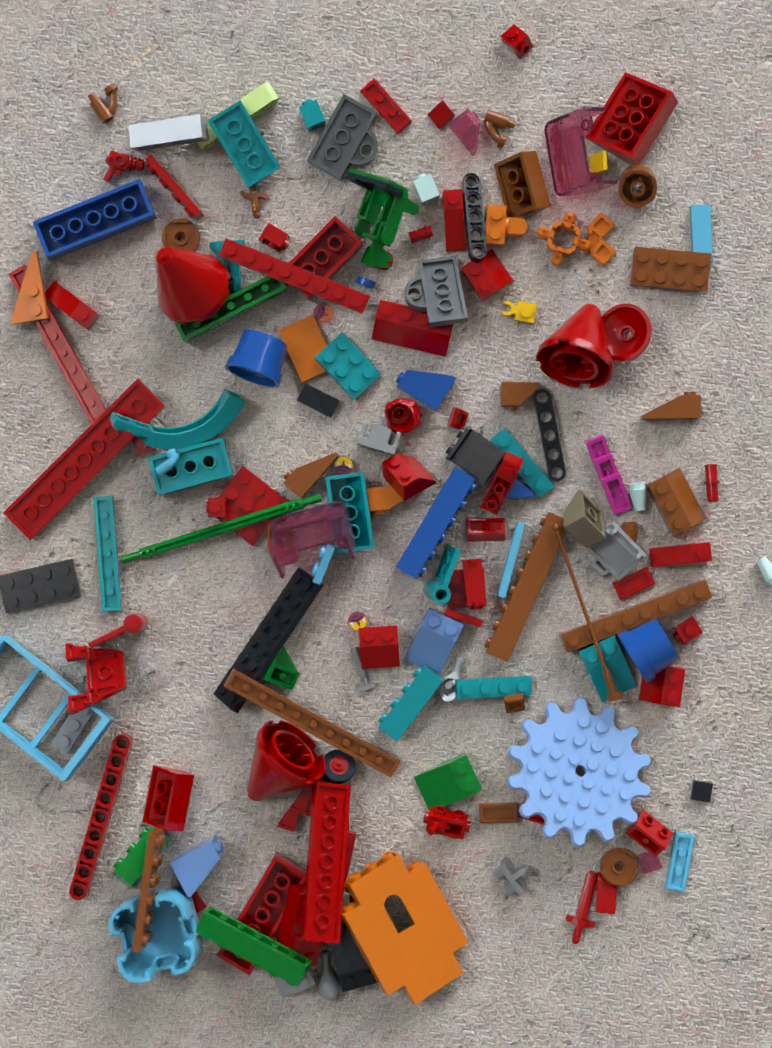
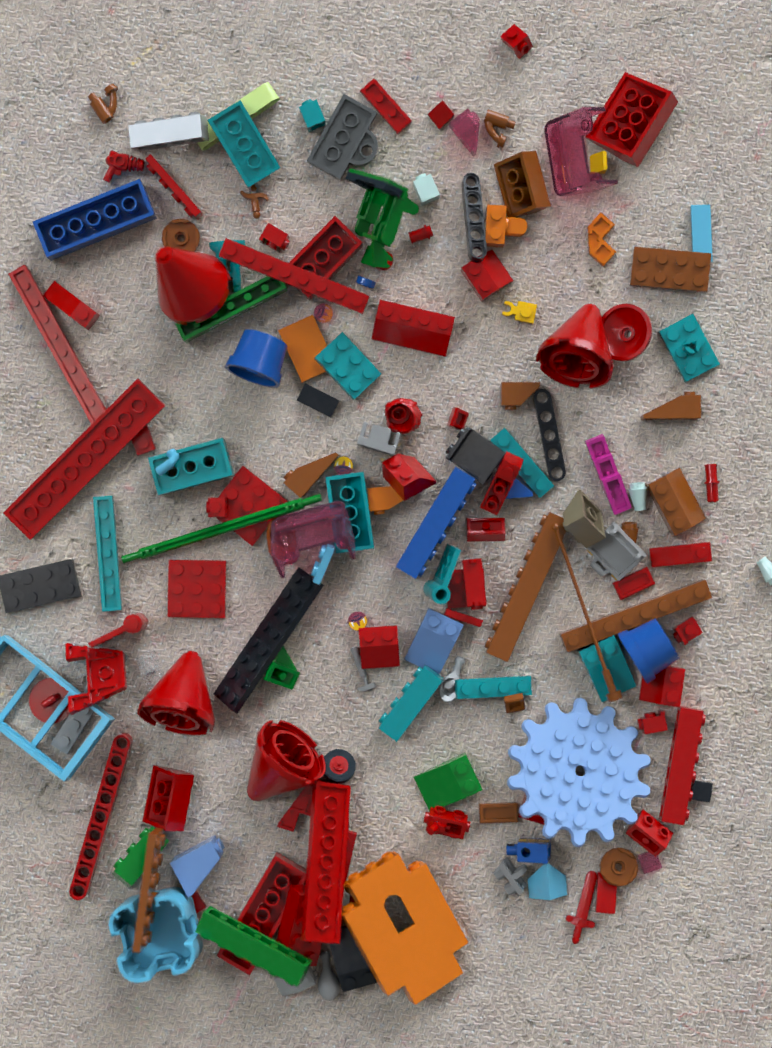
(31, 301): orange wing -> none
(46, 698): none -> red shield
(180, 699): none -> red cone
(187, 435): teal arch -> none
(197, 588): none -> red plate
(311, 722): dark orange plate -> none
(425, 387): blue slope -> none
(438, 292): dark grey plate -> none
(454, 220): red slope -> none
(511, 557): medium azure tile -> none
(539, 850): none -> blue torso
(547, 883): none -> medium azure slope
(569, 219): orange piece -> none
(645, 193): dark orange brick -> none
(652, 722): none -> red brick
(679, 861): medium azure tile -> none
(681, 765): none -> red brick
(689, 348): none -> teal plate

